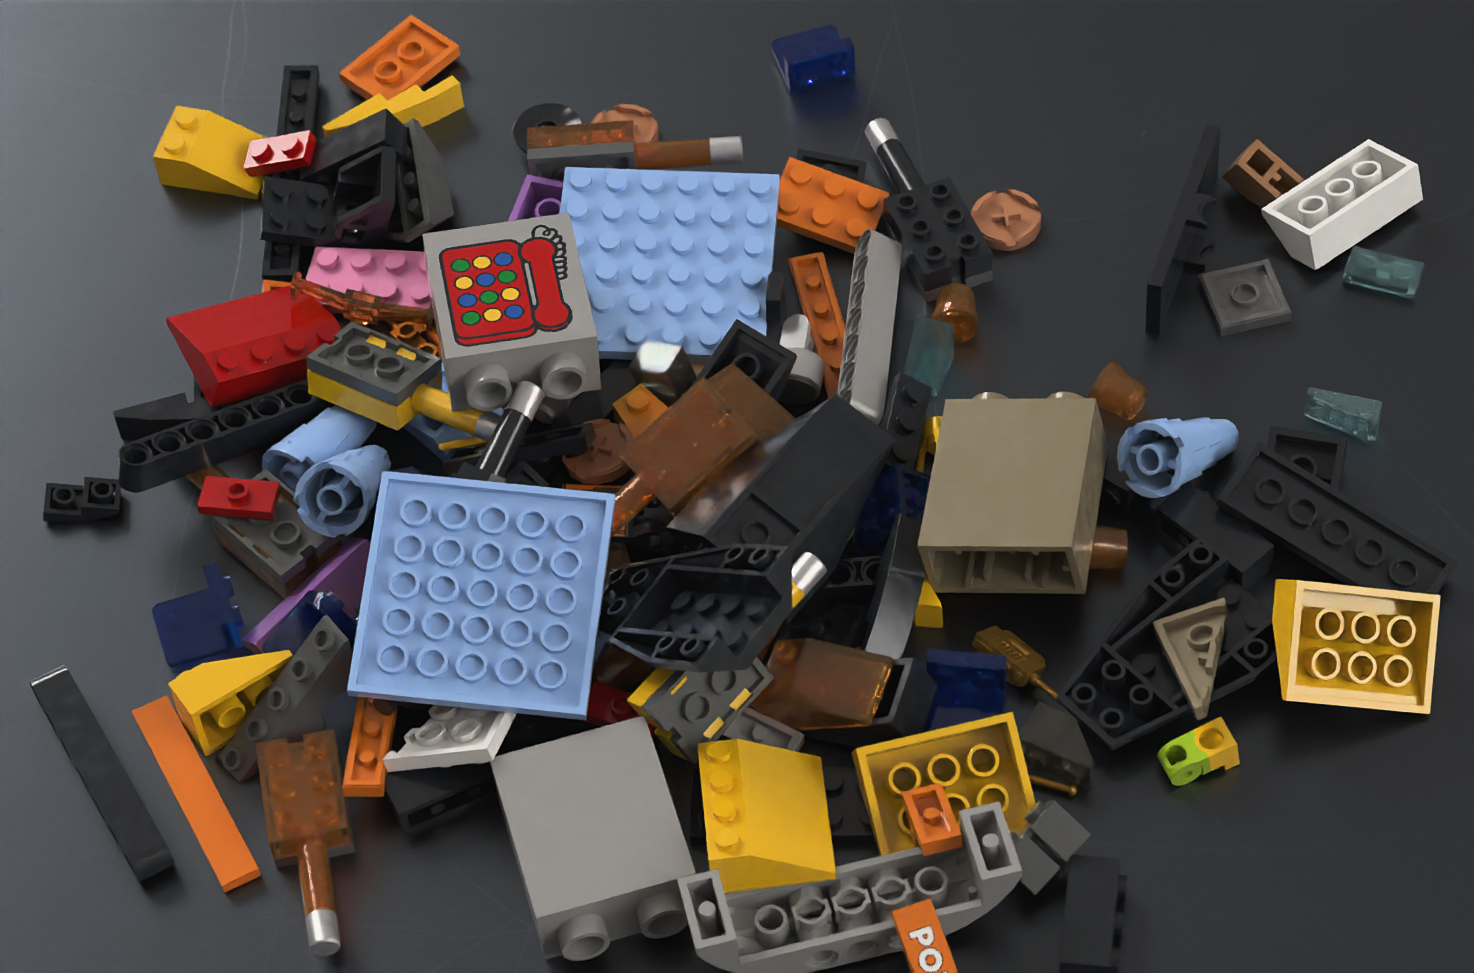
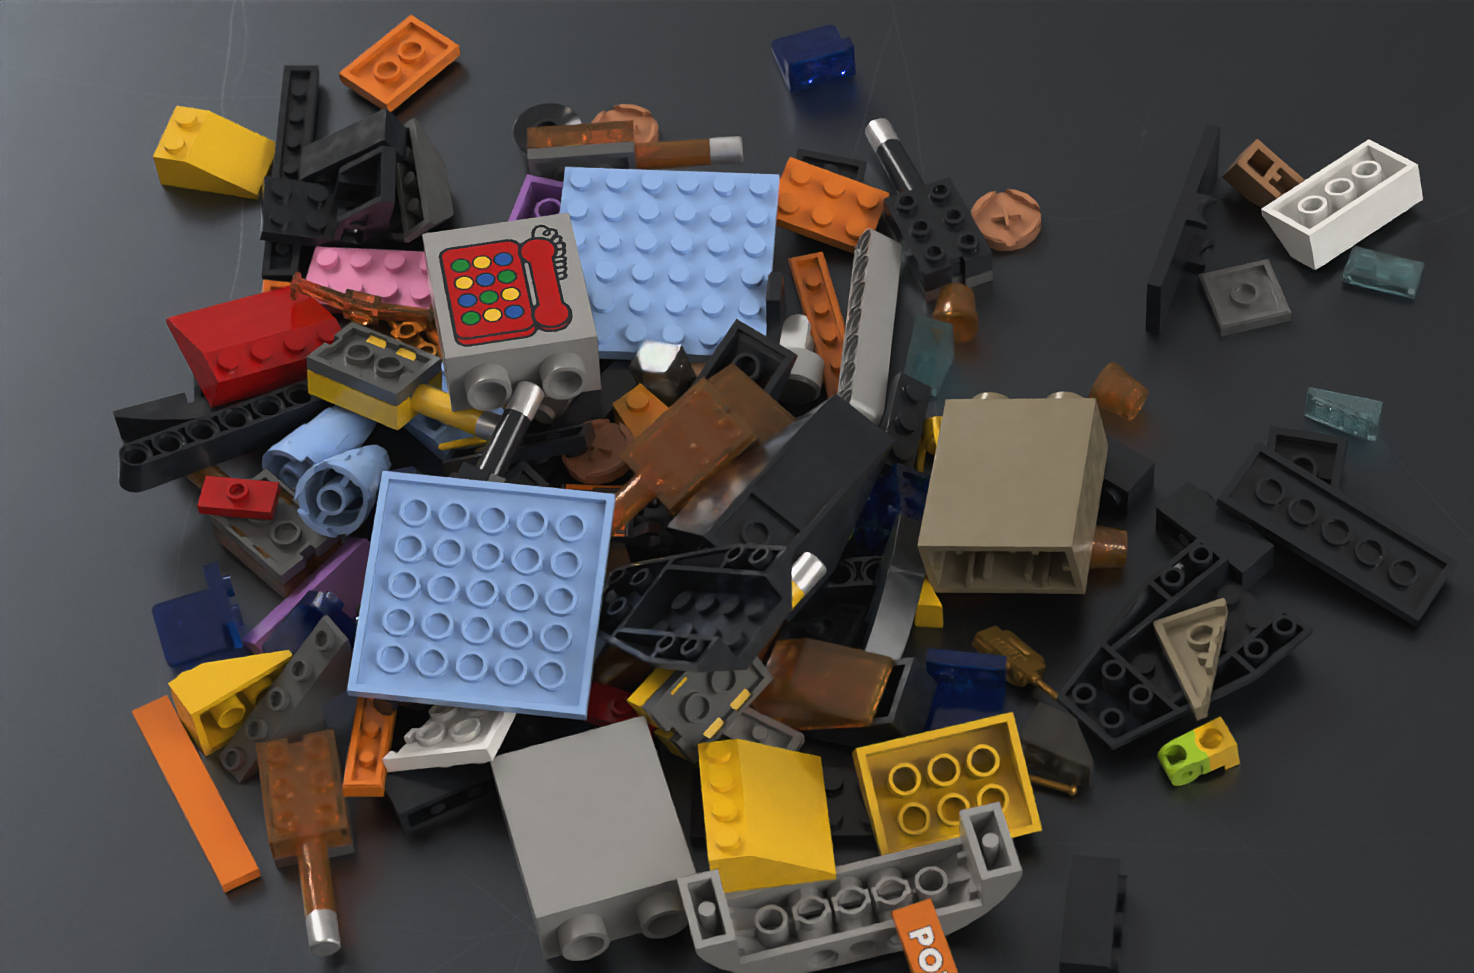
(73, 503): black slope -> none
(102, 773): black beam -> none
(280, 153): red plate -> none
(412, 103): yellow slope -> none
(931, 820): orange slope -> none
(1057, 832): dark grey piece -> none
(1168, 453): light blue cone -> none
(1355, 645): yellow slope -> none

